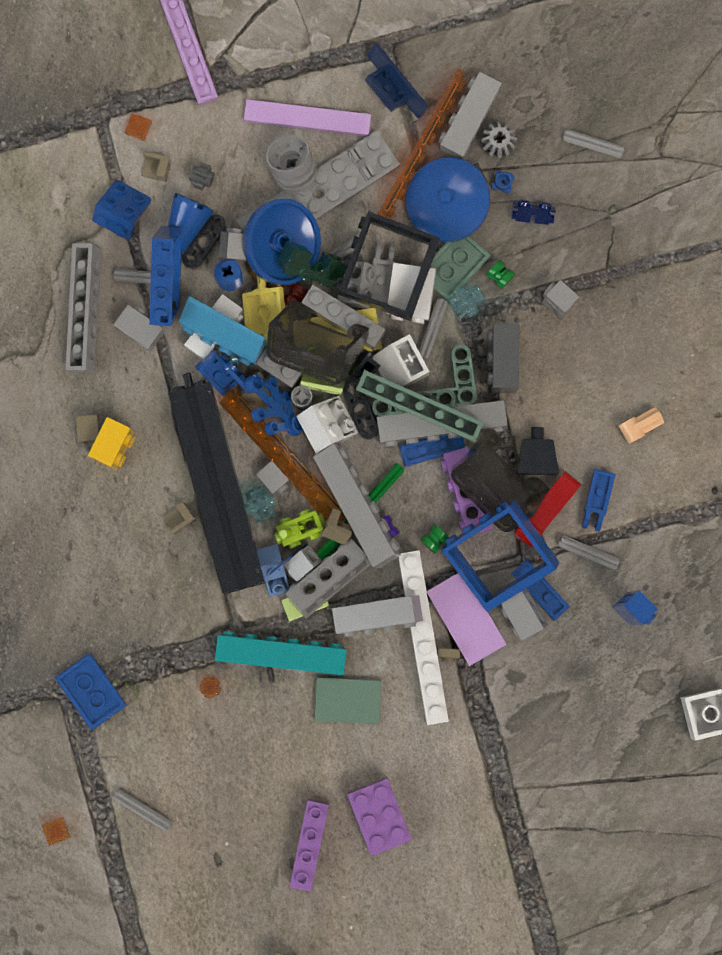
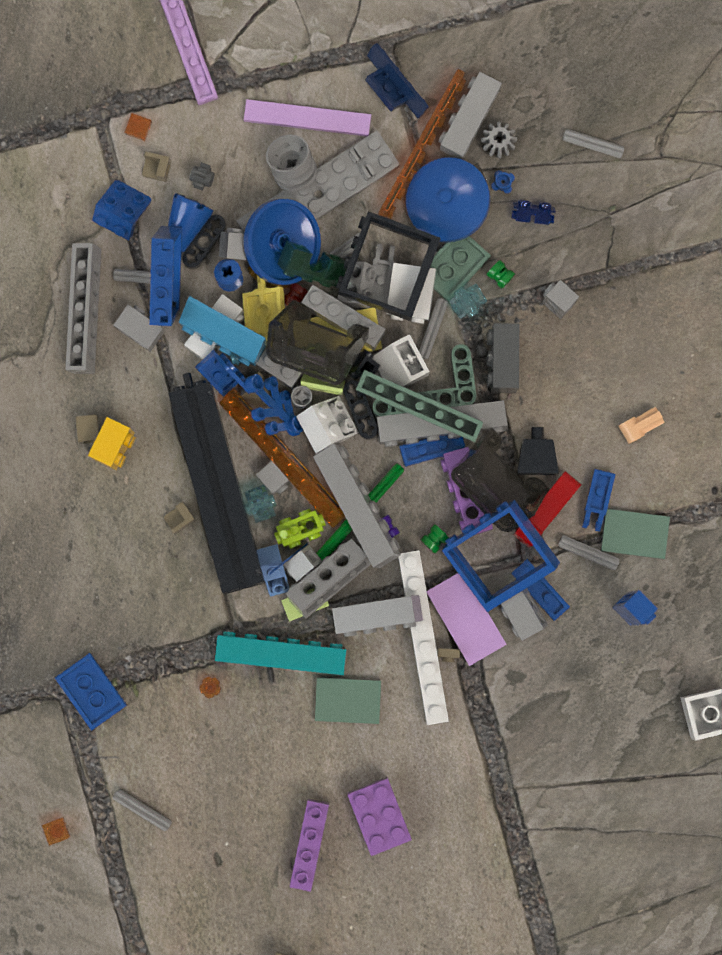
(336, 529): dark tan panel -> none
(635, 534): none -> sand green tile

